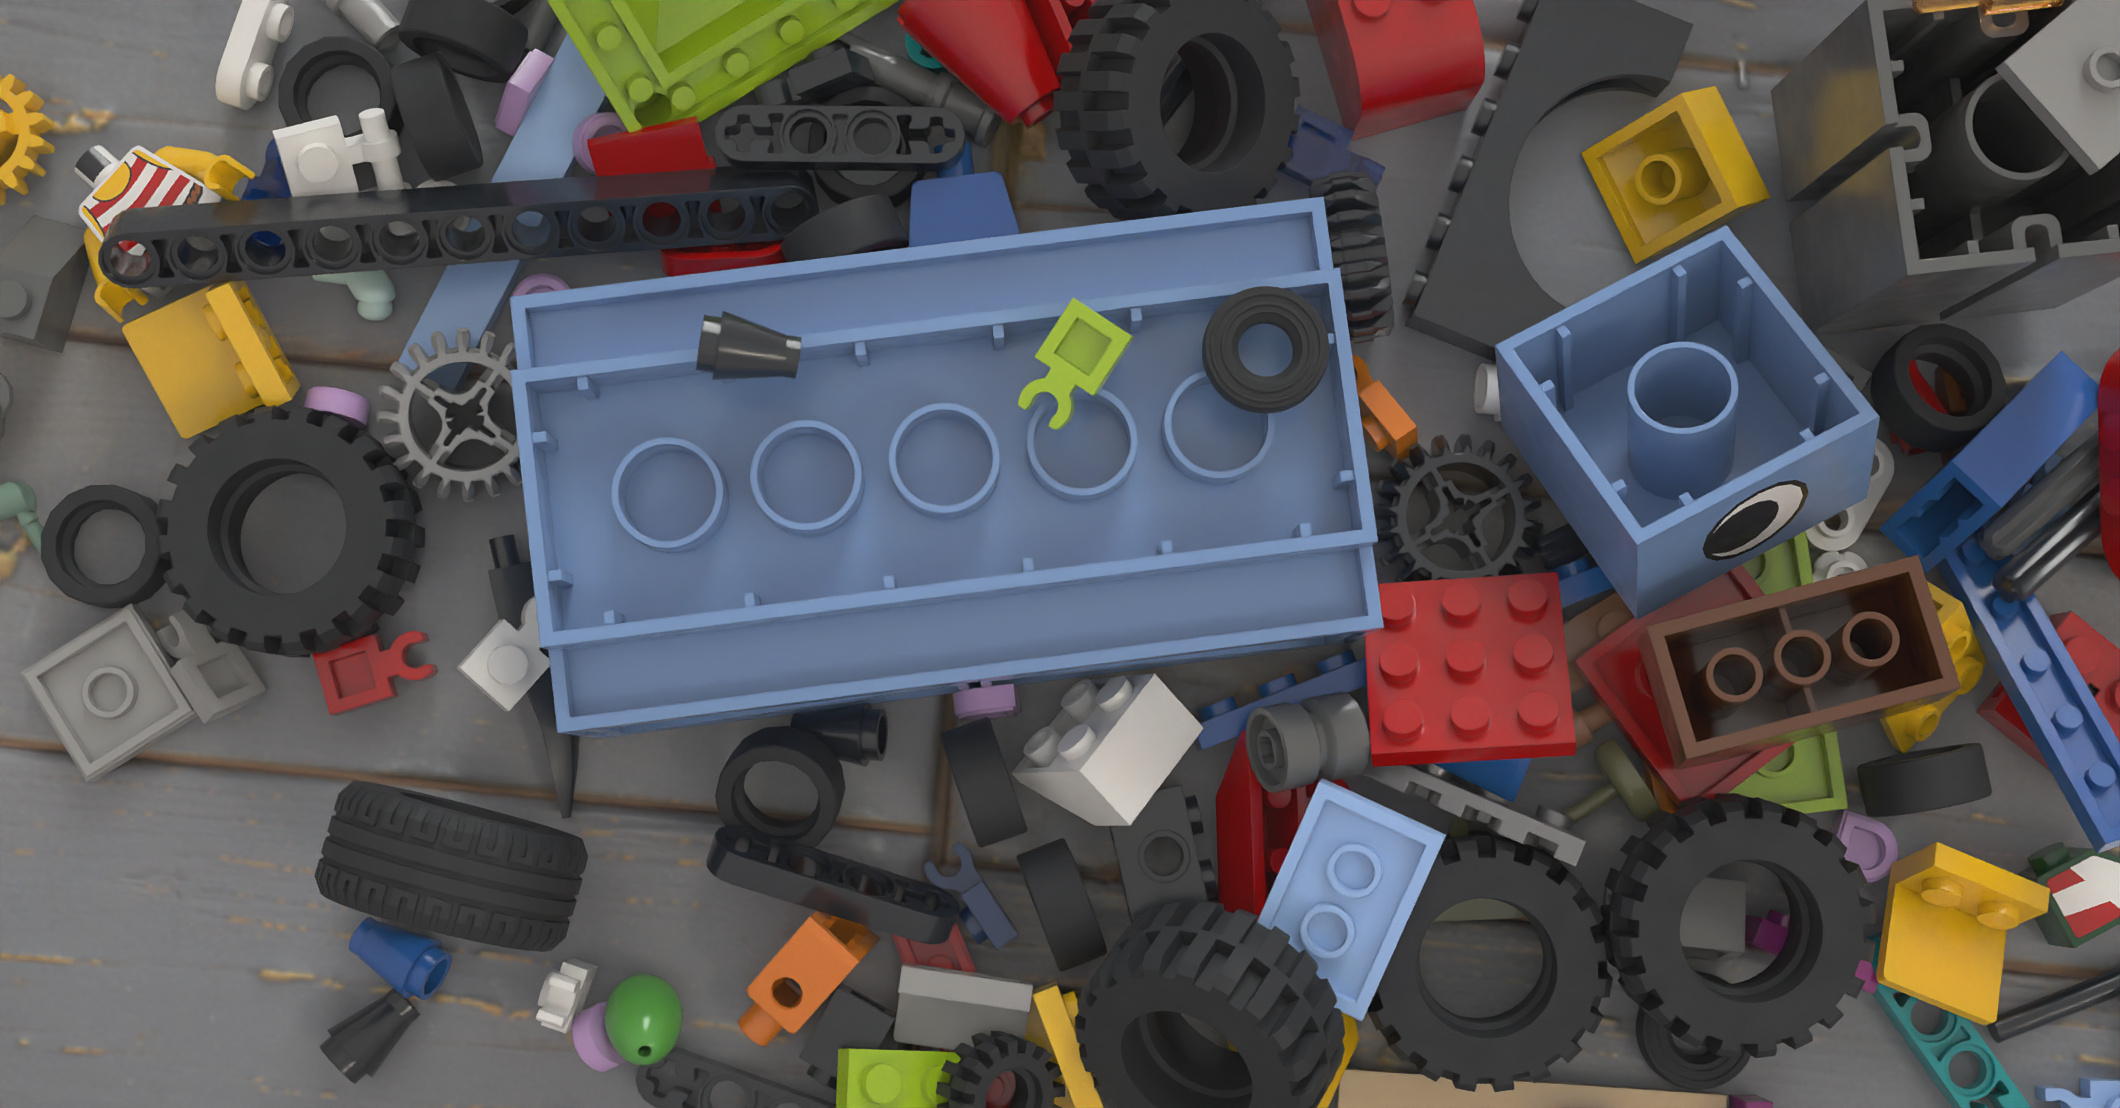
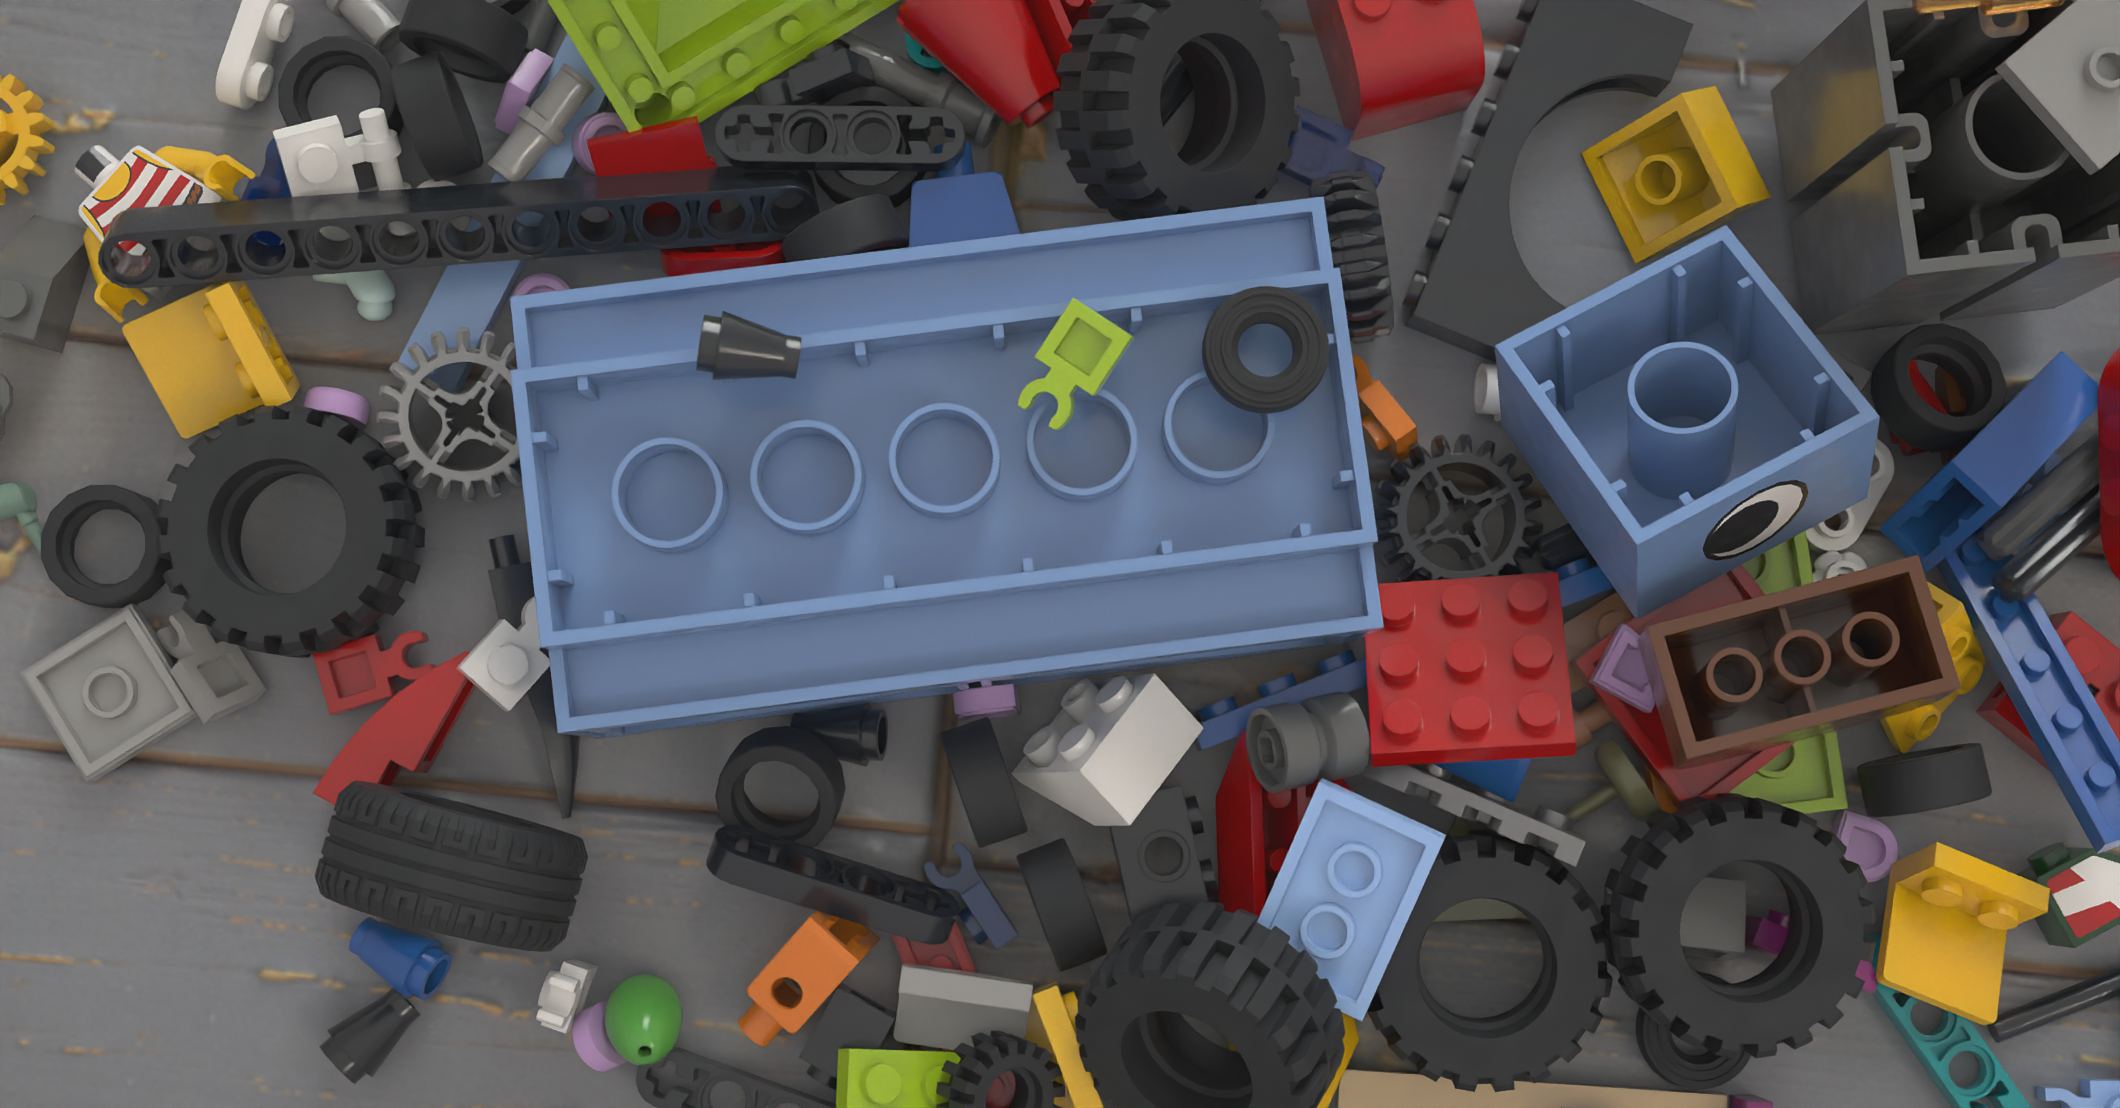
(402, 732): none -> red slope
(541, 125): none -> light grey pin
(1623, 670): none -> lavender tile

